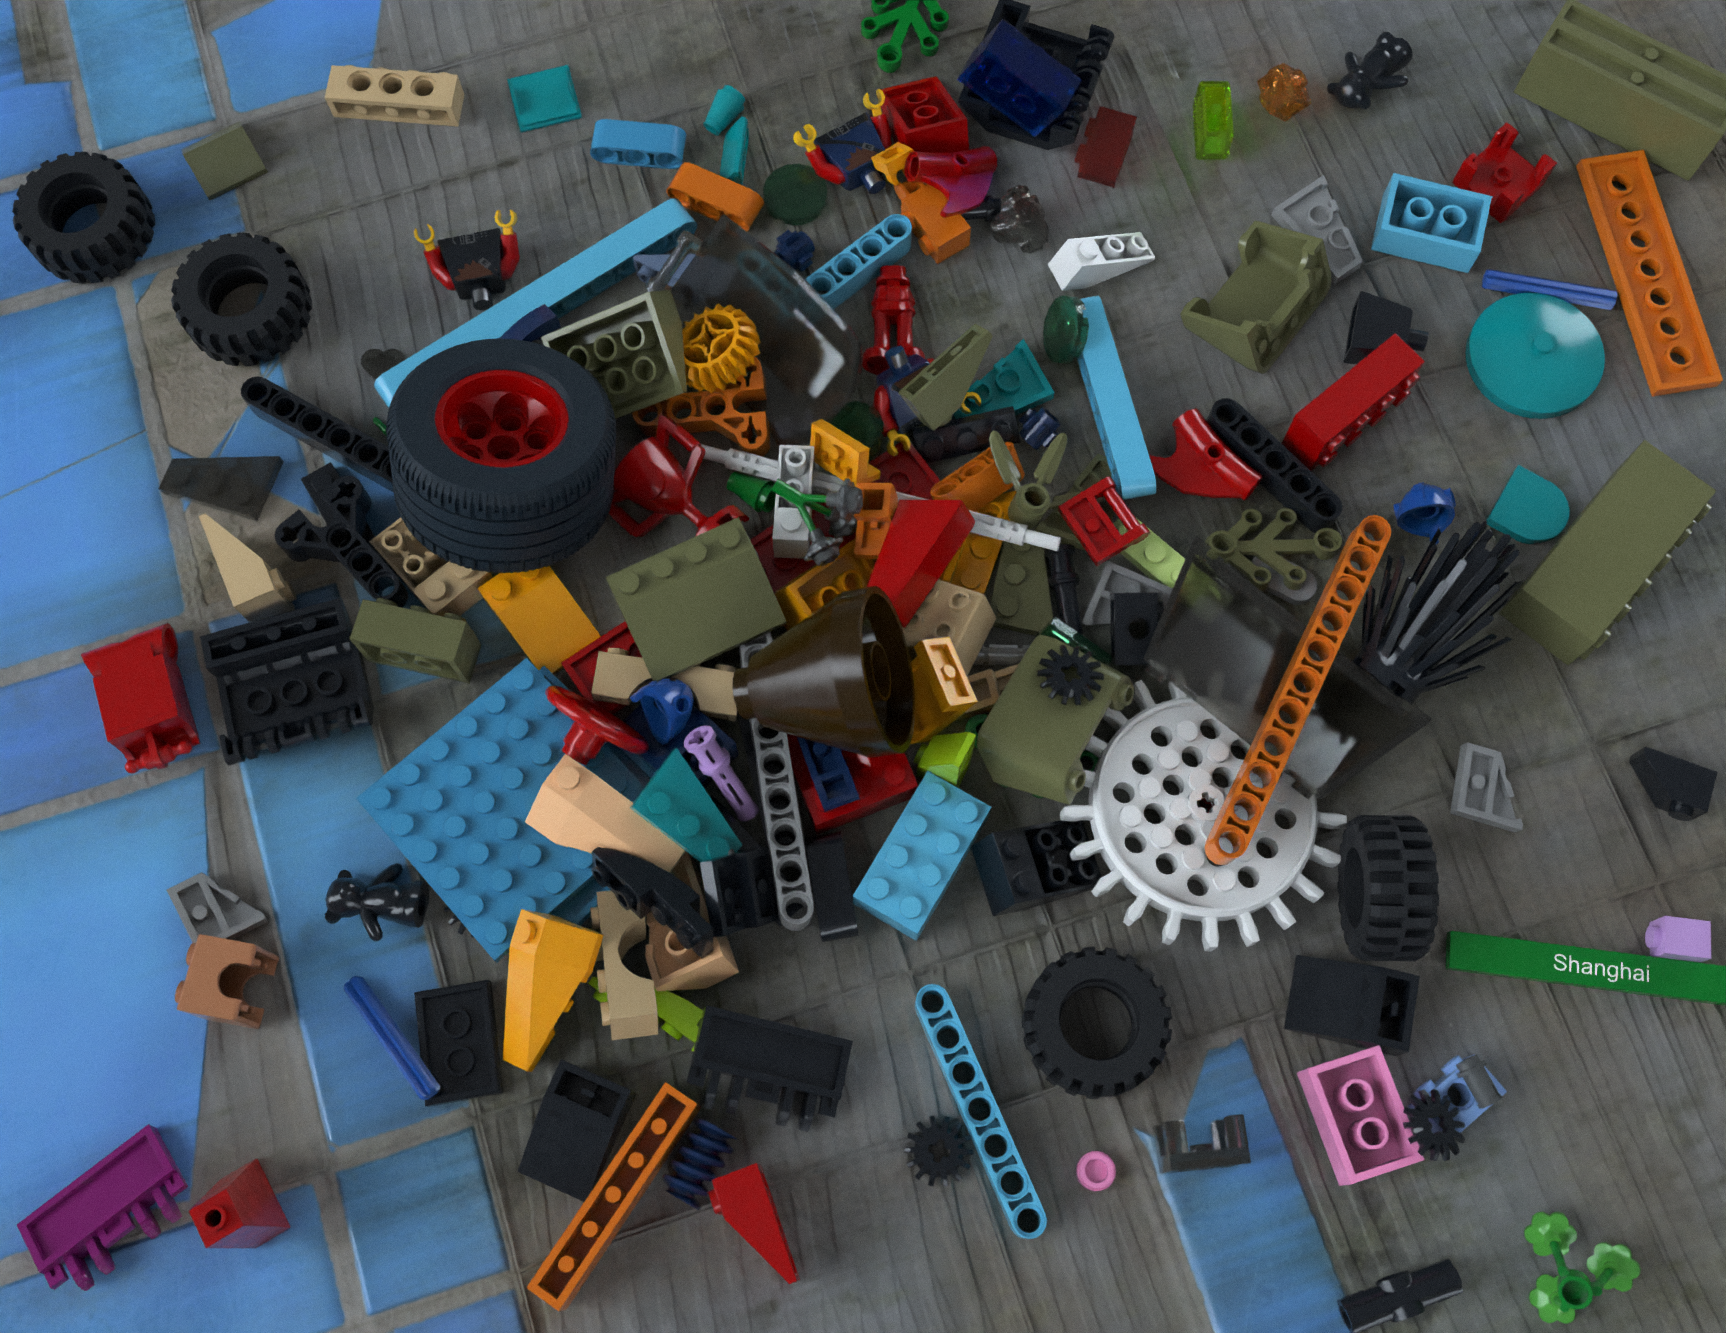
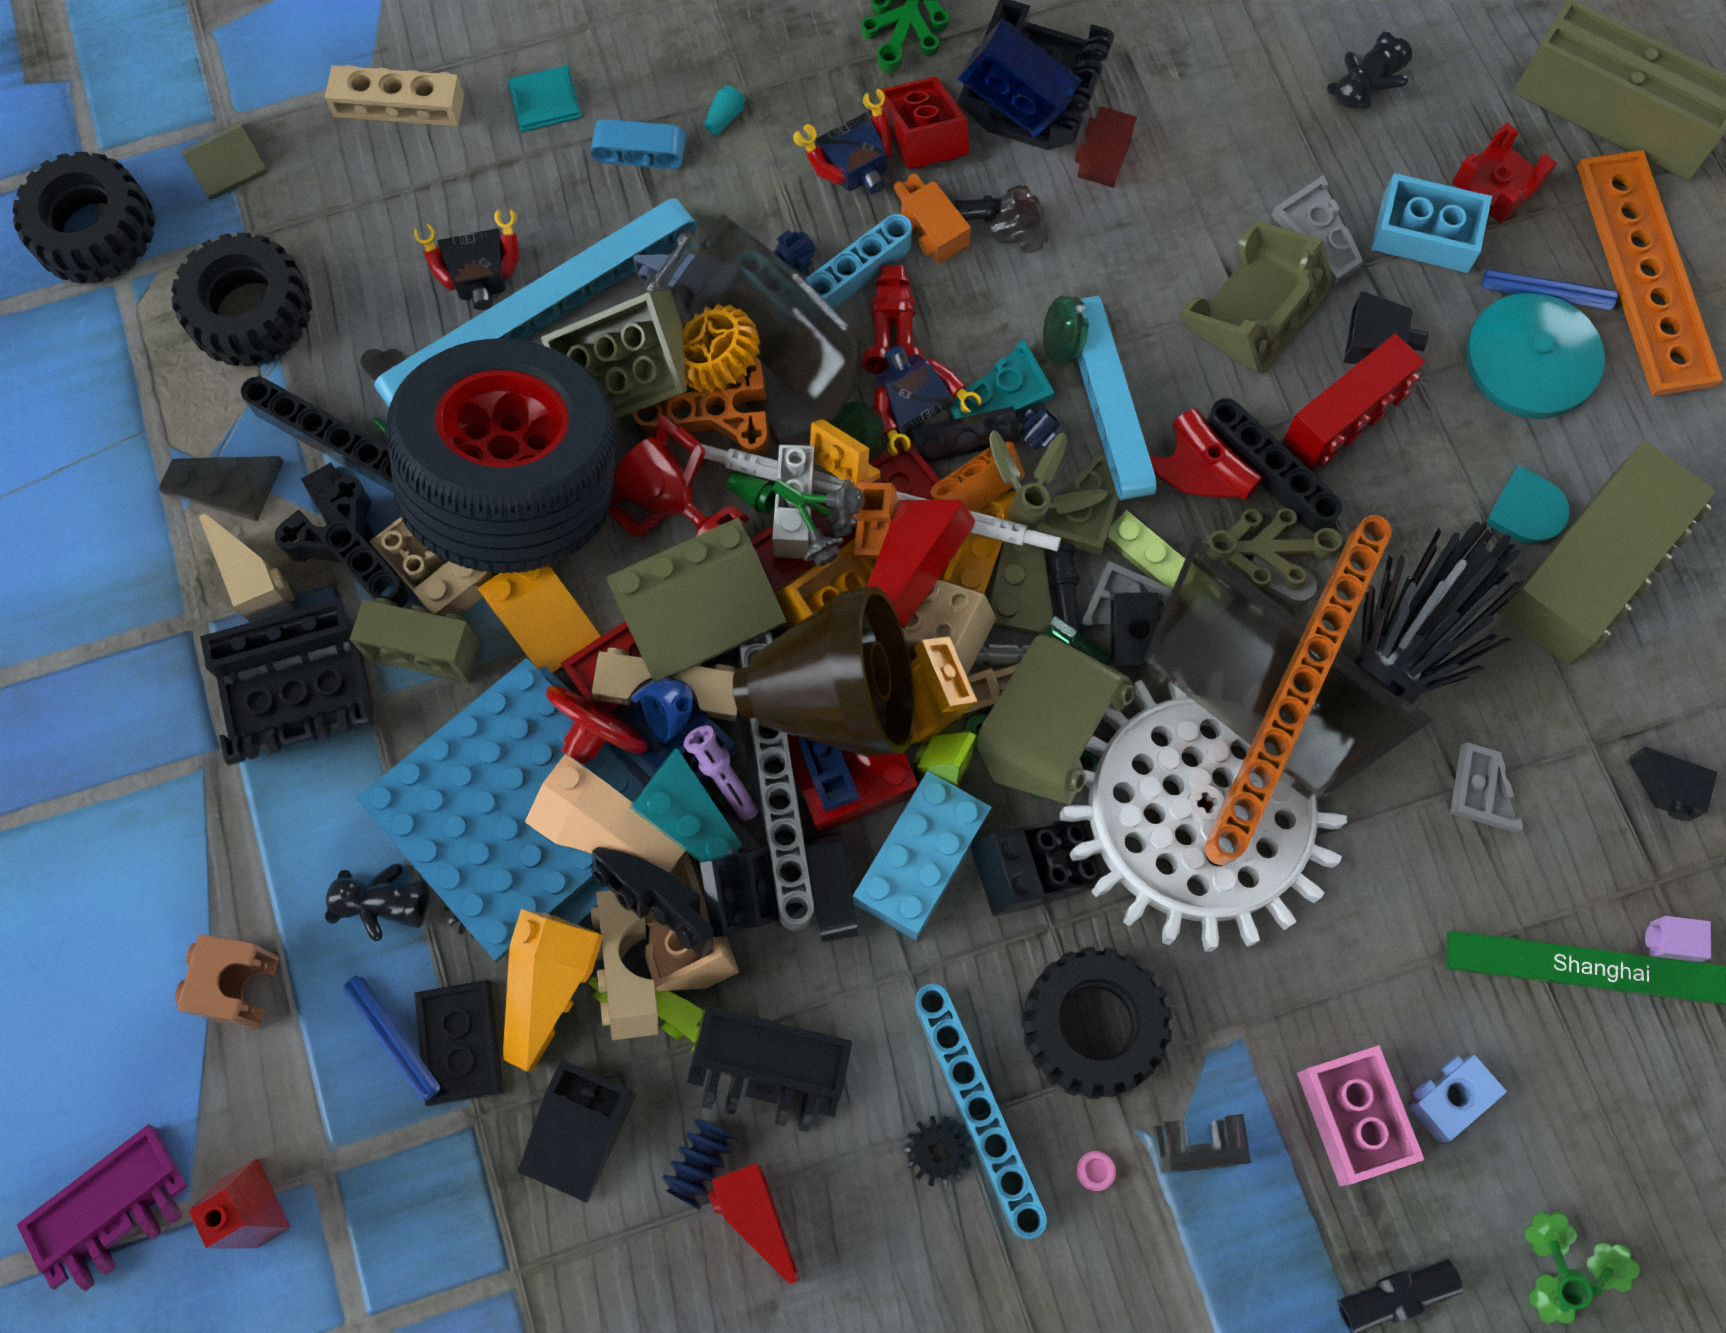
(143, 698): red piece -> none
(212, 909): light grey wing -> none
(533, 325): dark blue slope -> none
(613, 1198): orange brick -> none
(714, 195): orange beam -> none
(735, 151): teal slope -> none
(795, 194): clear green tile -> none
(891, 161): light orange tile -> none
(945, 381): olive slope -> none
(959, 175): red pin -> none
(1076, 687): black gear -> none
(1093, 525): red plate -> none
(1098, 258): white slope -> none
(1213, 120): clear neon green brick -> none
(1284, 91): clear orange brick -> none
(1352, 1003): black slope -> none
(1387, 888): black tyre -> none
(1421, 1128): black gear -> none
(1425, 510): blue helmet -> none
(1478, 1081): dark grey pin -> none

